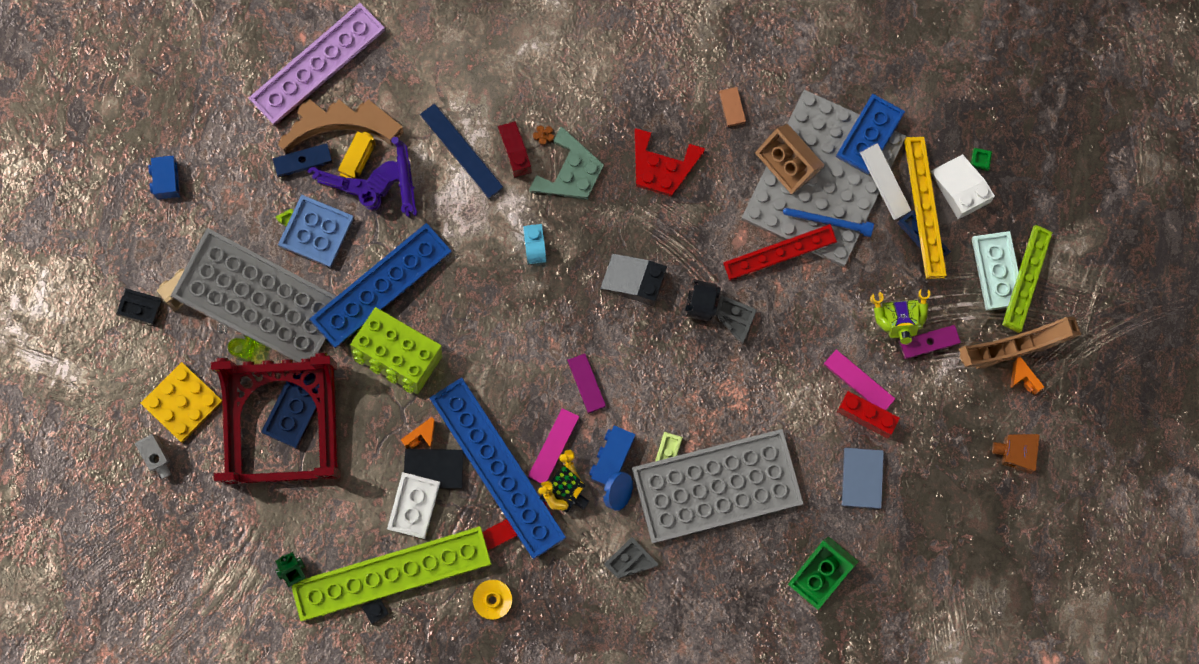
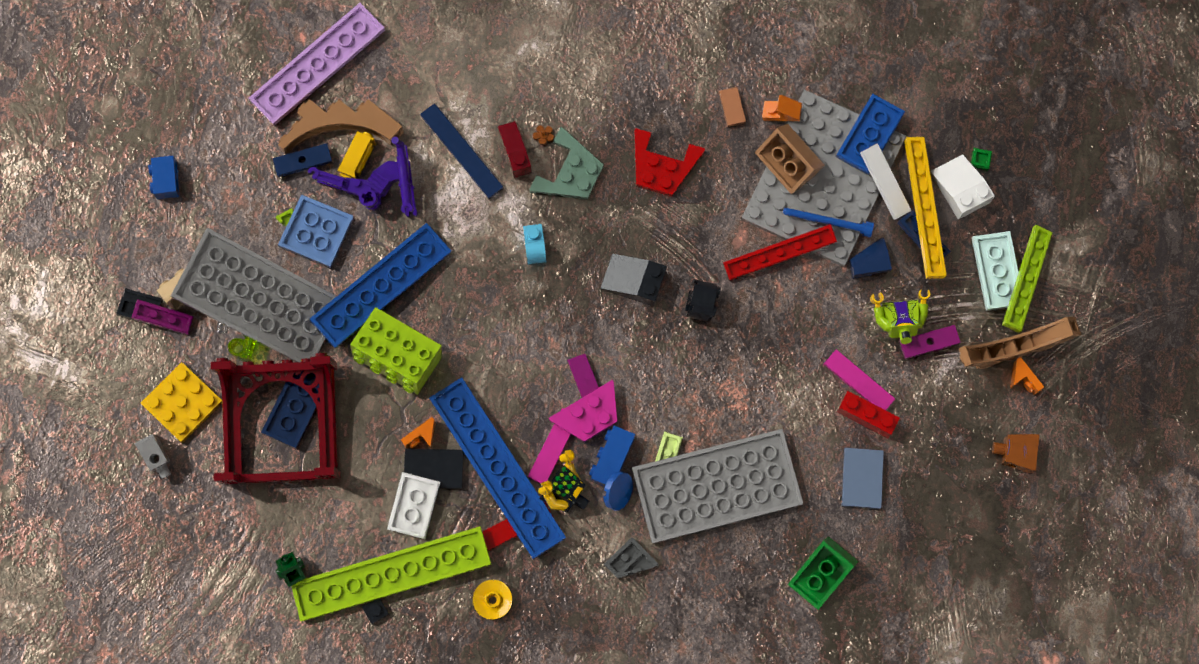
(162, 317): none -> magenta tile
(589, 414): none -> dark pink wing
(735, 317): dark grey wing -> none
(782, 110): none -> orange slope
(871, 260): none -> dark blue slope

